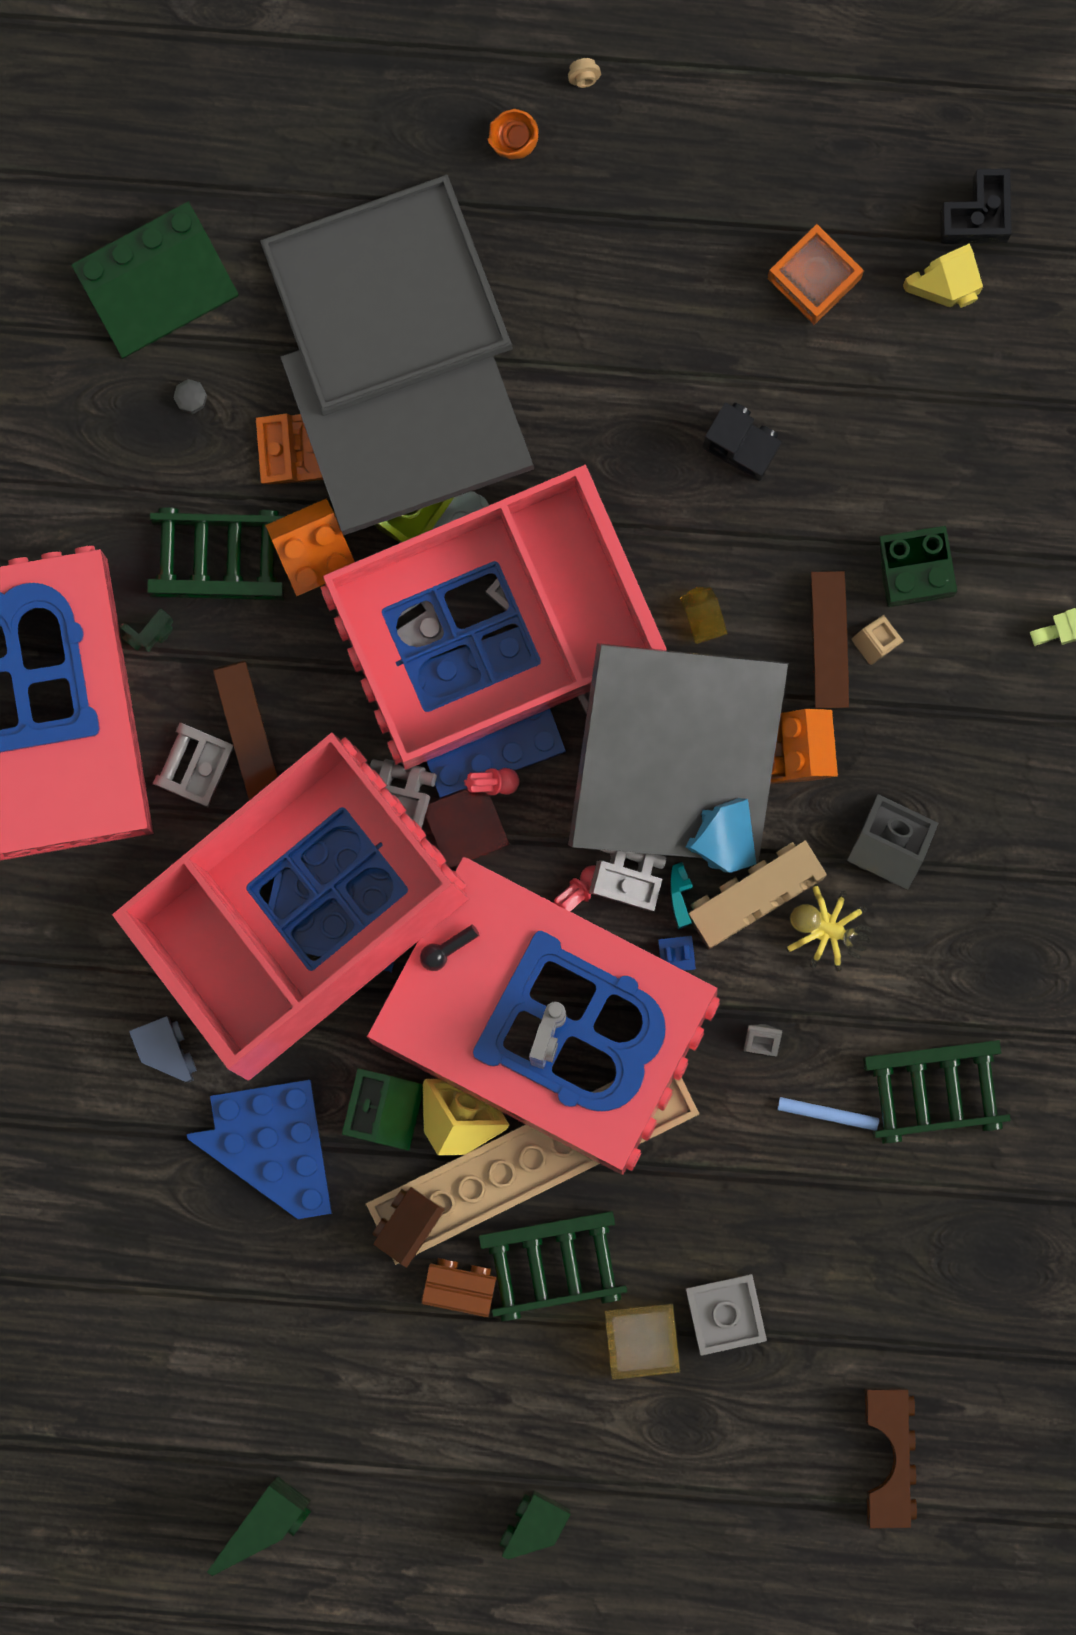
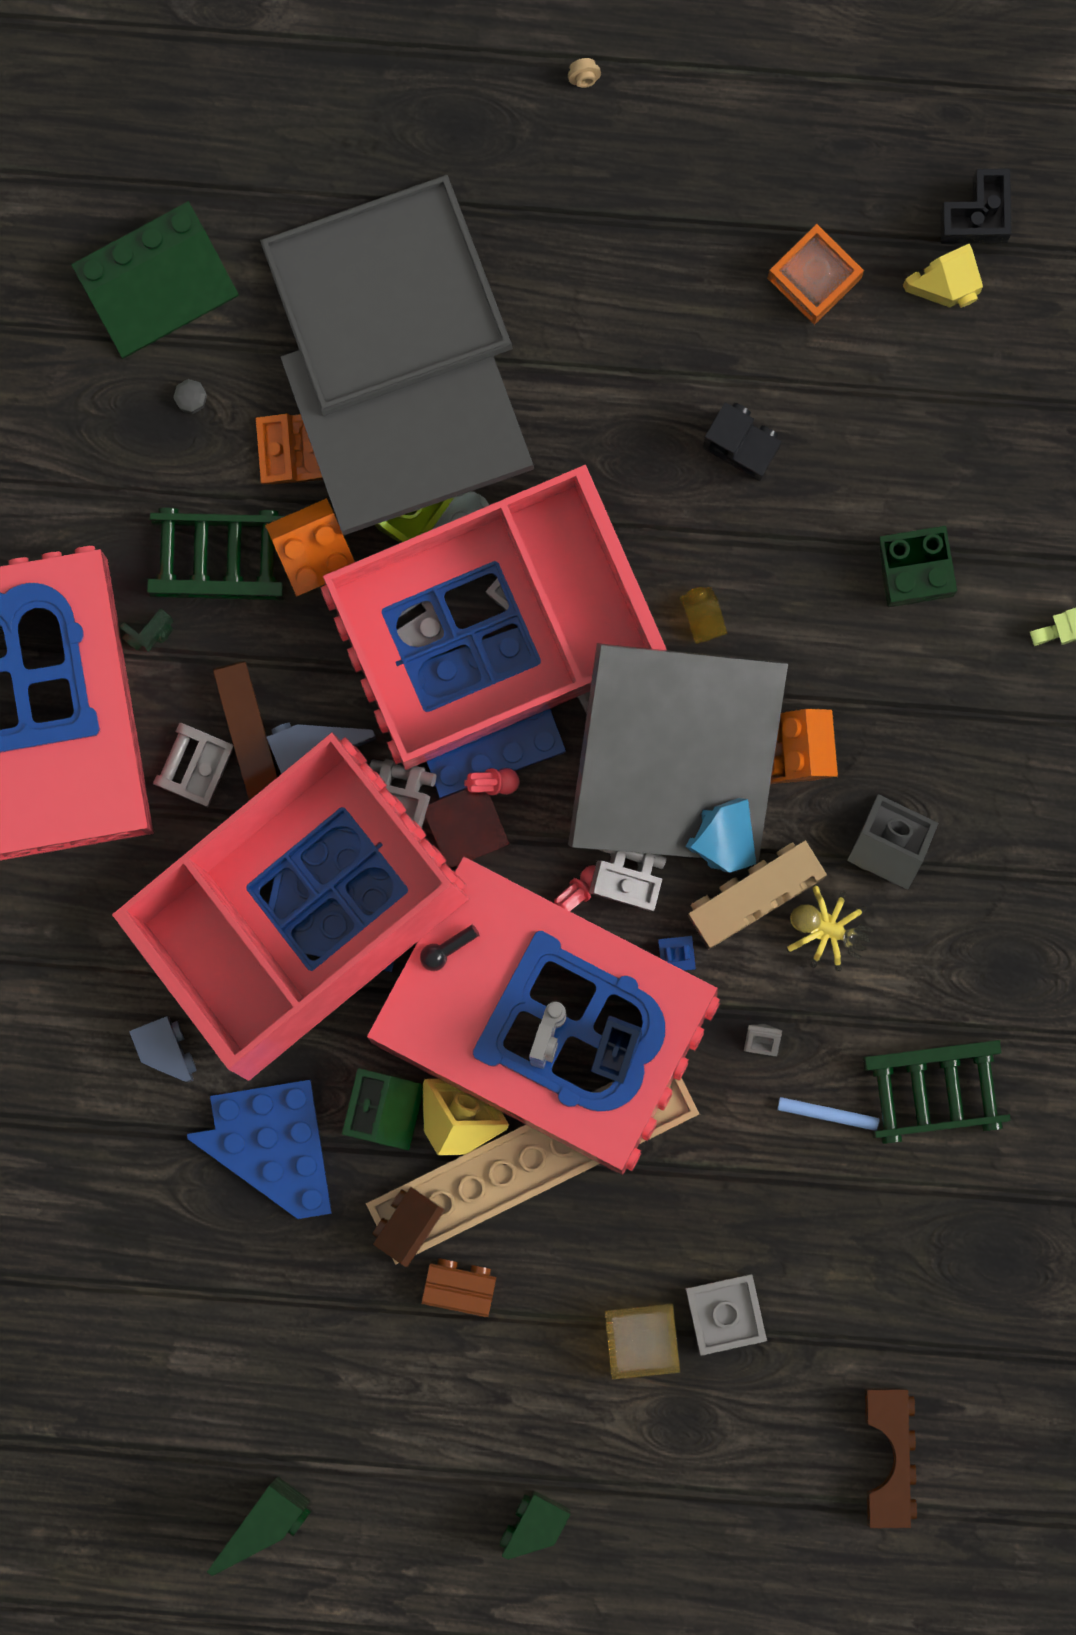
(294, 742): none -> sand blue slope
(513, 134): orange hair -> none
(564, 1233): dark green fence -> none
(616, 1049): none -> dark blue slope
(679, 884): teal slope -> none
(829, 639): reddish brown slope -> none
(877, 640): tan slope -> none

